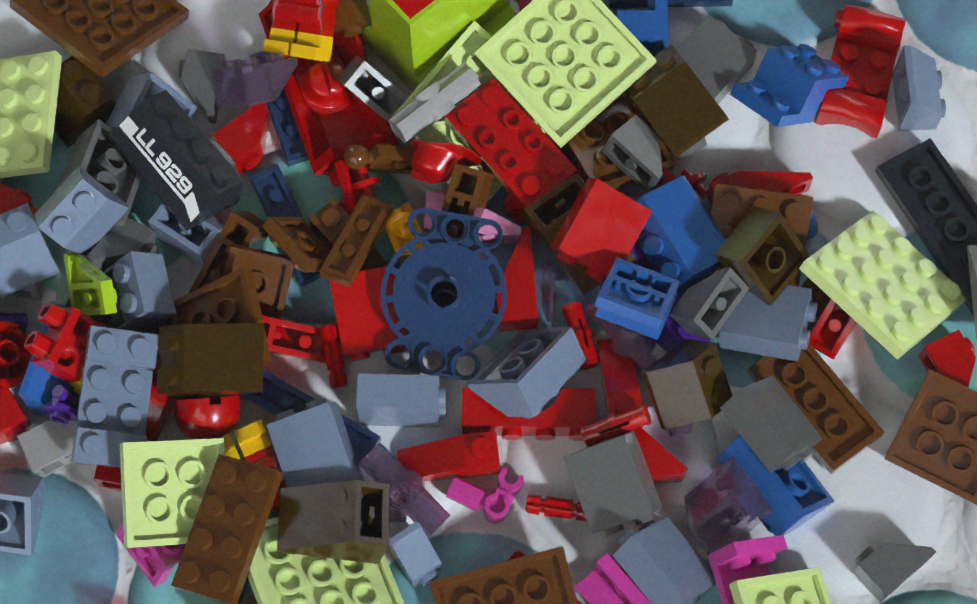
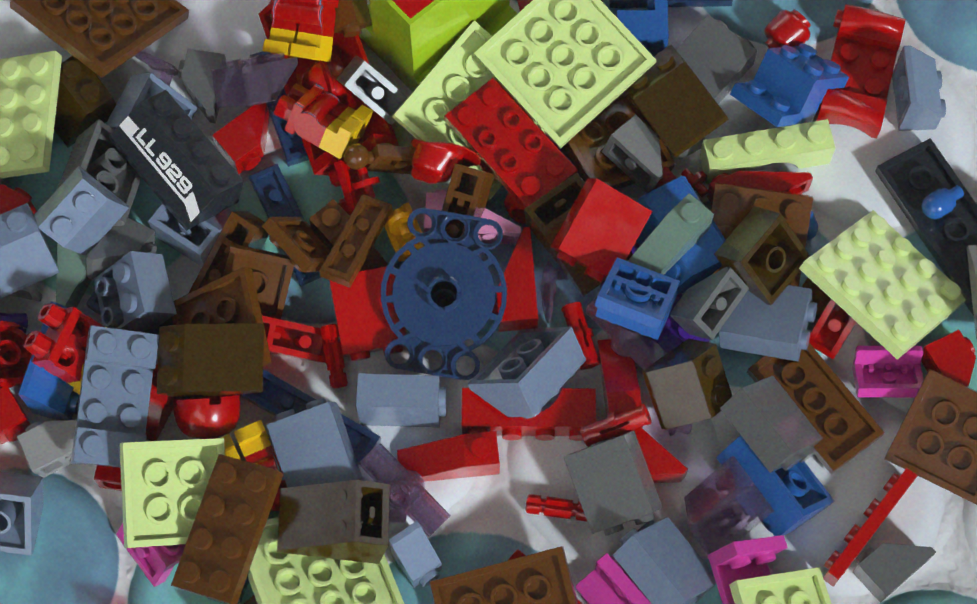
(62, 406): dark purple plate -> none
(89, 287): lime wing -> none
(166, 69): none -> clear purple bar
(322, 118): none -> red hips
(434, 102): light grey piece -> none
(494, 505): dark pink bar -> none
(674, 236): none -> sand green slope
(787, 29): none -> red head
(796, 144): none -> yellowish green arch
(859, 536): none -> red plate
(882, 375): none -> dark pink bracket
(941, 202): none -> blue cylinder

